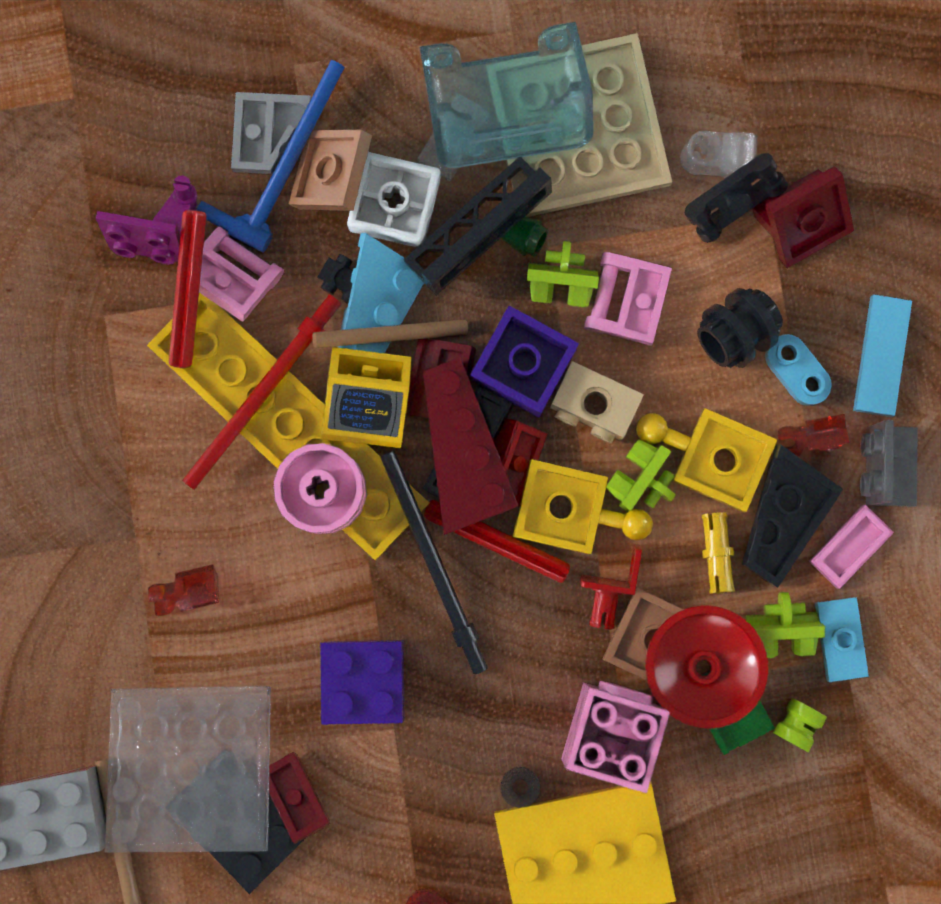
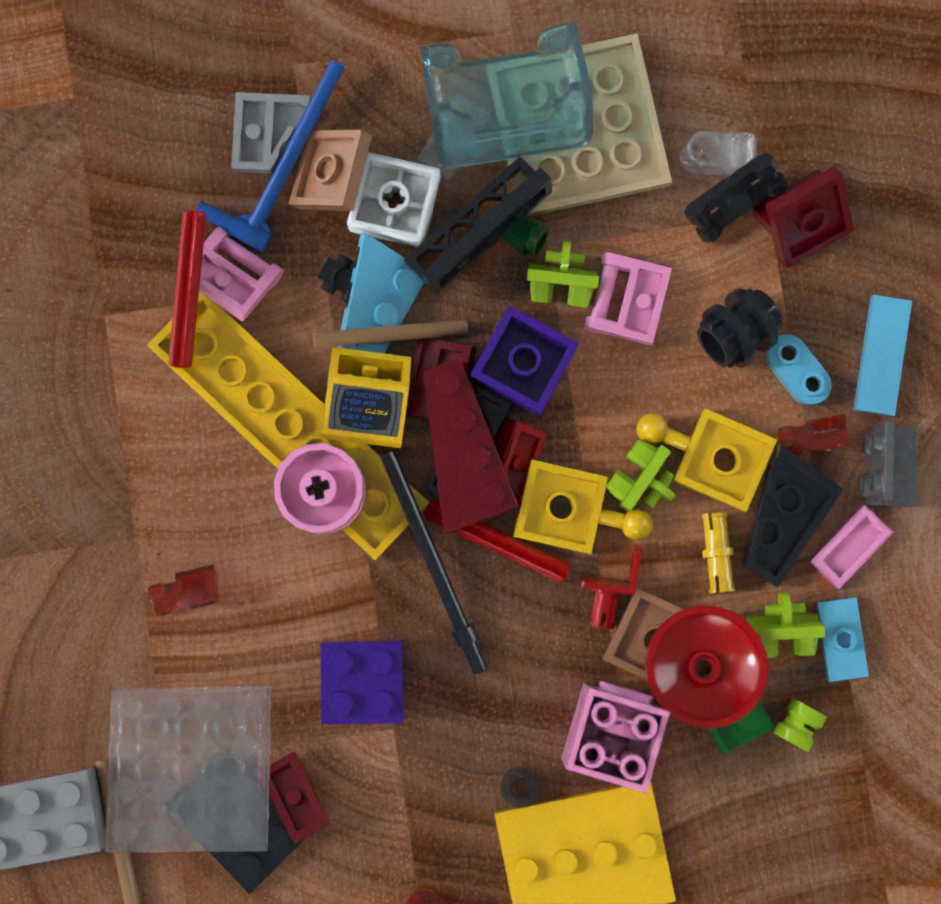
(154, 237): magenta plate -> none
(262, 391): red bar -> none
(619, 400): tan brick -> none

